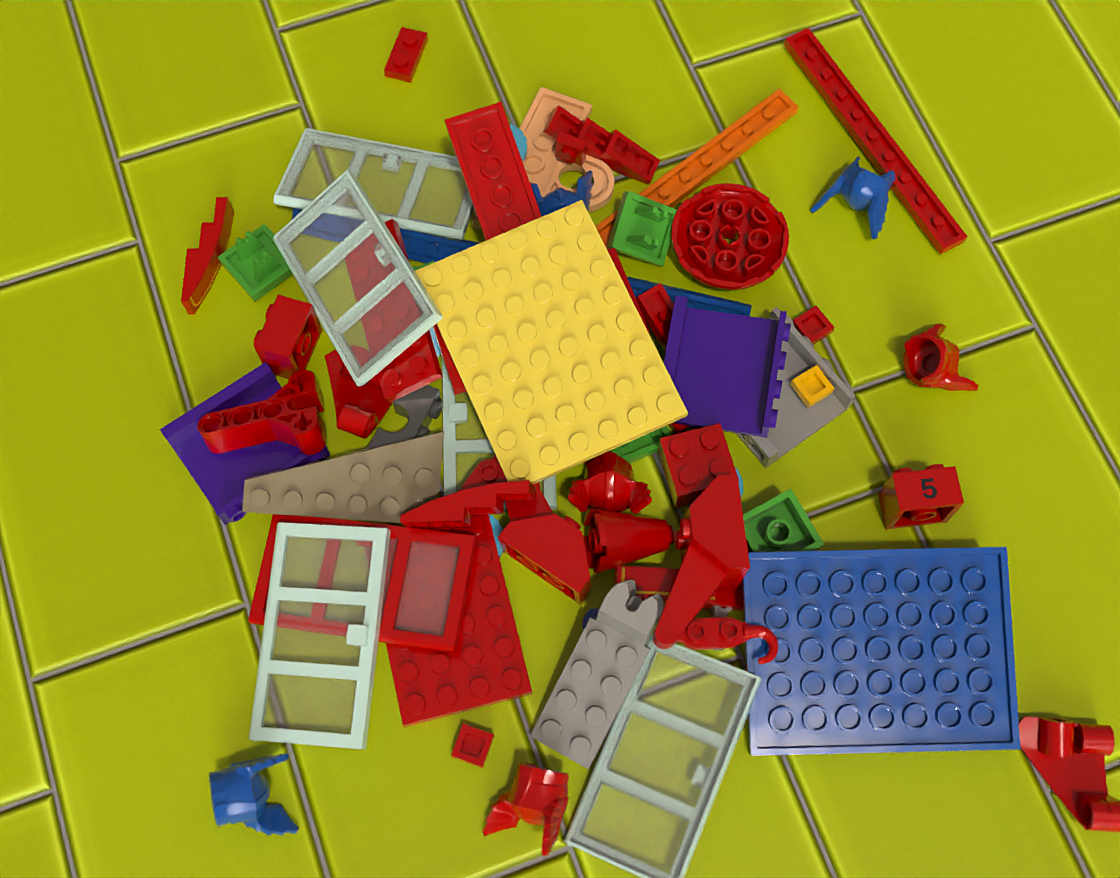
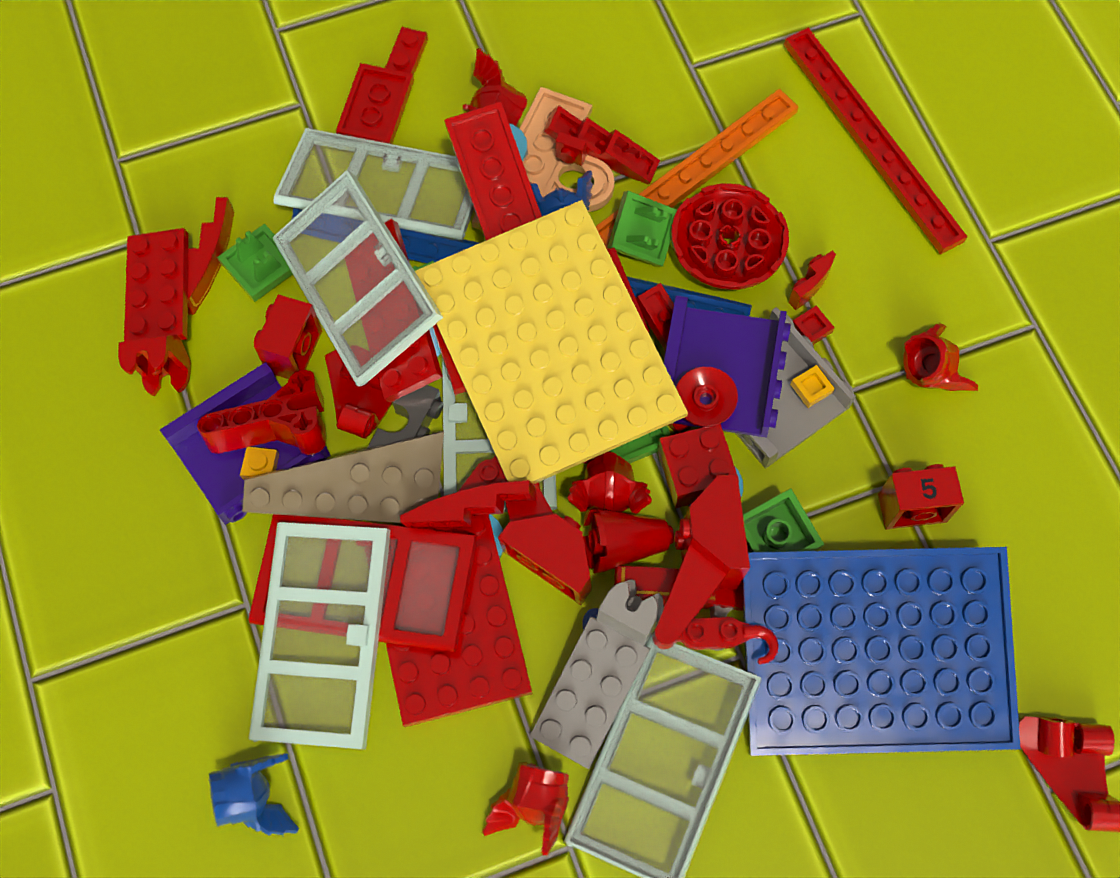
(156, 309): none -> red hinge
(258, 461): none -> yellow plate
(375, 103): none -> red plate
(472, 746): red plate -> none
(495, 89): none -> red helmet
(708, 383): none -> red dish
(815, 277): none -> red slope
(862, 192): blue helmet -> none

